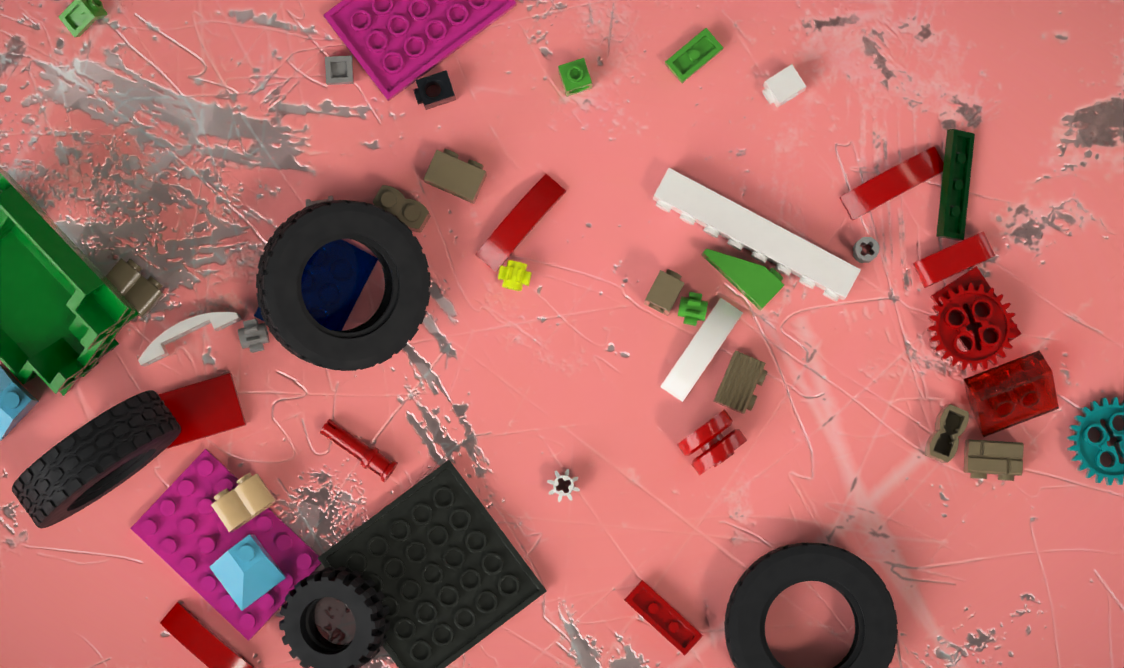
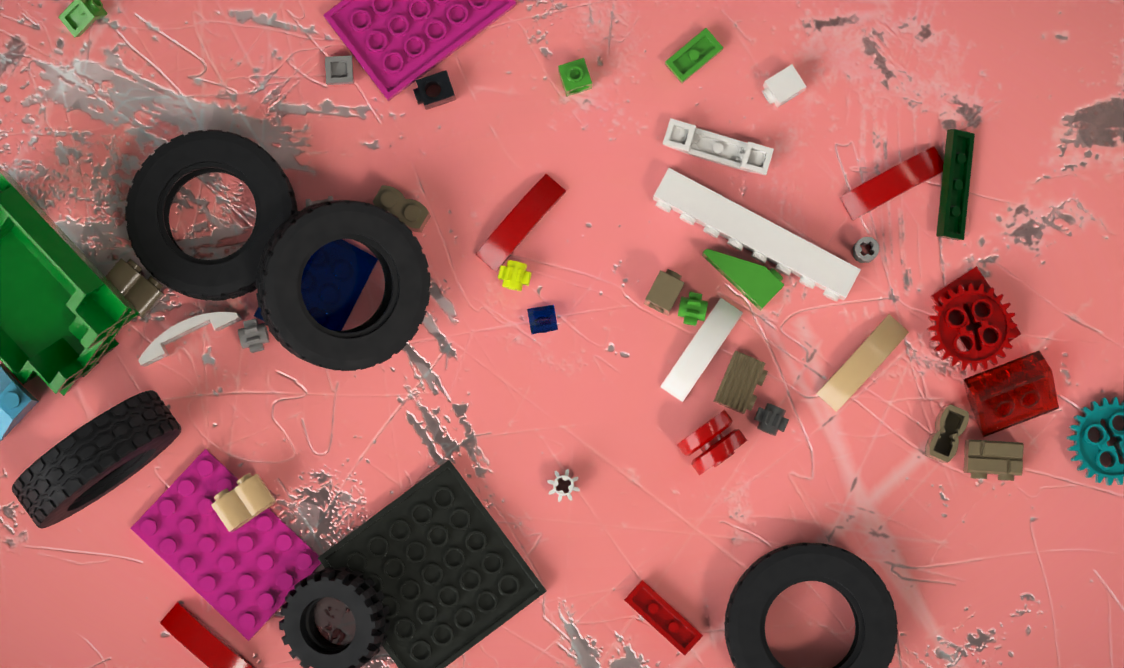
(163, 177): none -> black tyre
(205, 408): red tile -> none
(247, 571): medium azure slope -> none
(368, 456): red pin -> none
(455, 175): dark tan brick -> none
(542, 319): none -> clear blue plate
(717, 148): none -> white slope
(771, 419): none -> dark grey gear
(862, 363): none -> tan slope
(954, 259): red beam -> none

